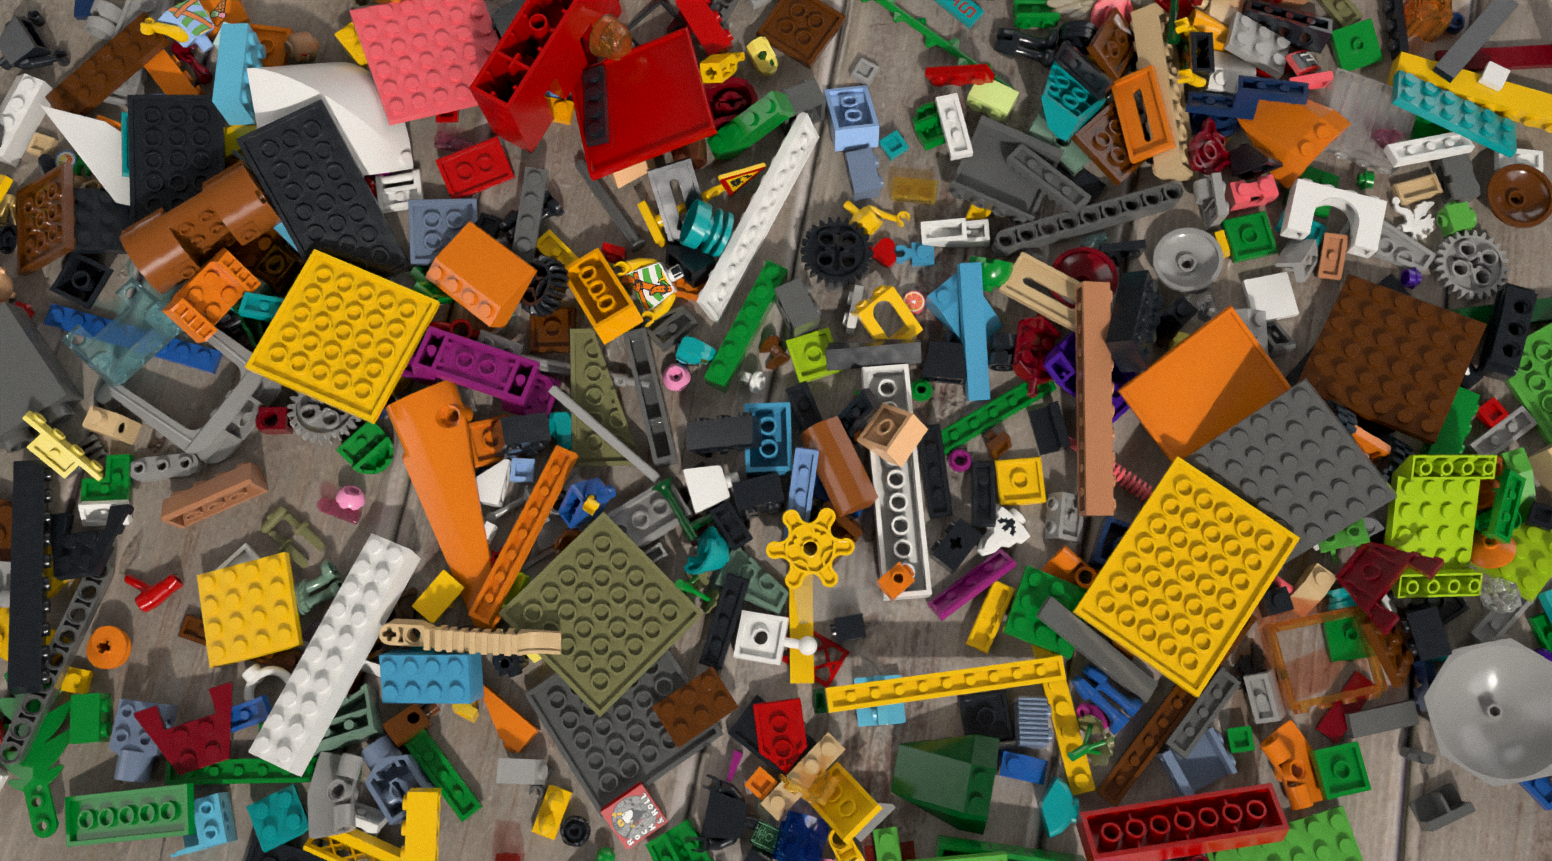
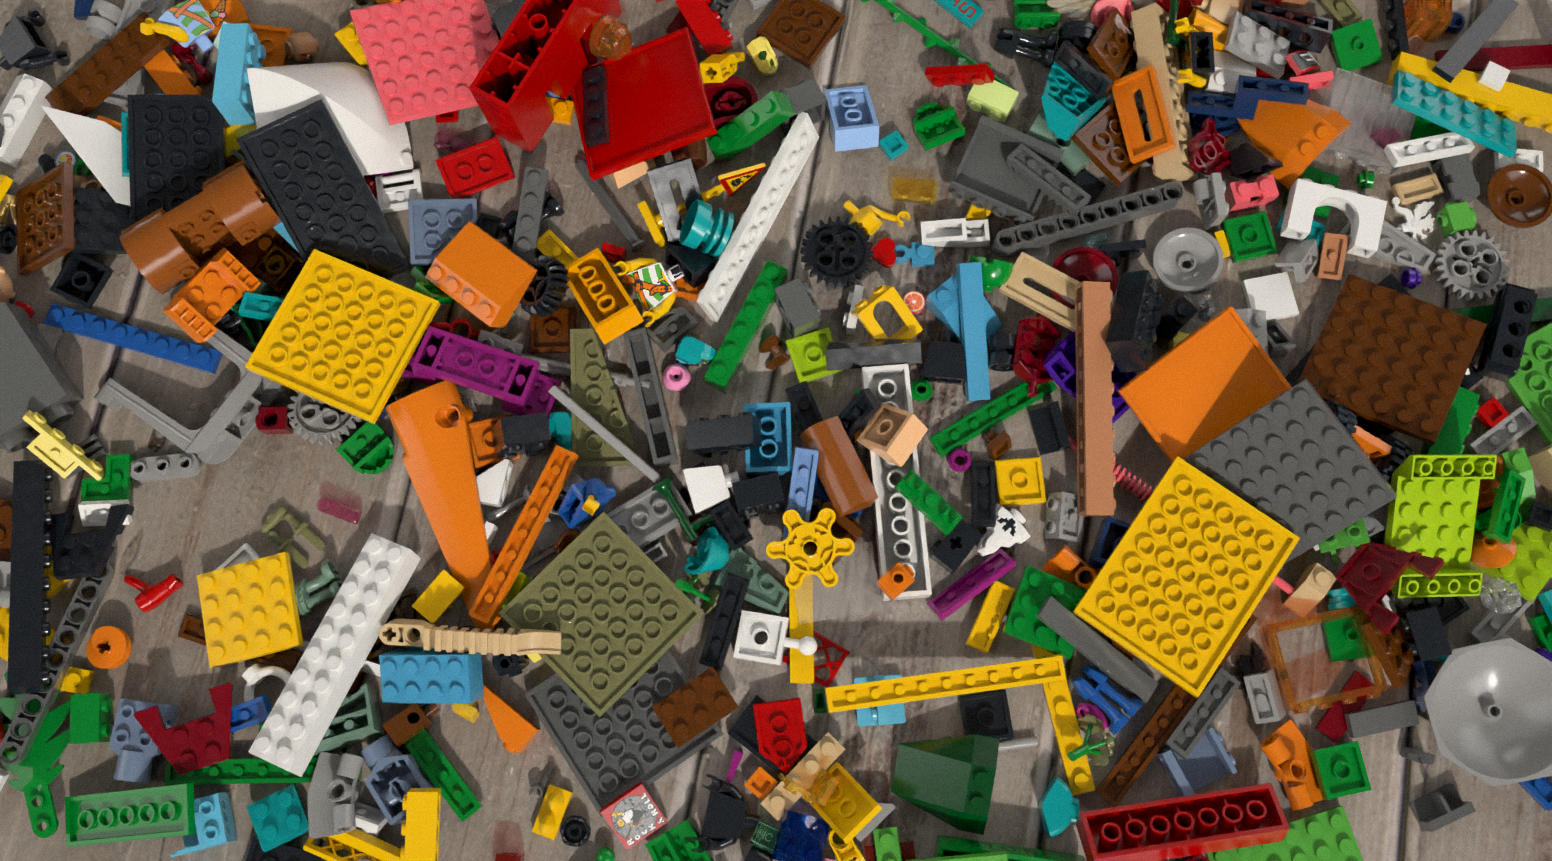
(41, 144): tan tile -> none
(107, 424): tan torso -> none
(128, 339): clear light blue windscreen -> none
(214, 495): nougat slope -> none
(350, 497): bright pink plate -> none
(521, 771): light grey slope -> none
(522, 470): light blue plate -> none
(679, 20): black piece -> none
(755, 382): white plate -> none
(848, 628): black brick -> none
(863, 174): sand blue brick -> none
(864, 72): light grey tile -> none
(928, 502): none -> green plate
(935, 473): black tile -> none
(953, 126): white plate -> none
(1021, 767): blue slope -> none
(1031, 722): sand blue brick -> none
(1239, 739): green plate -> none
(1275, 602): black brick -> none

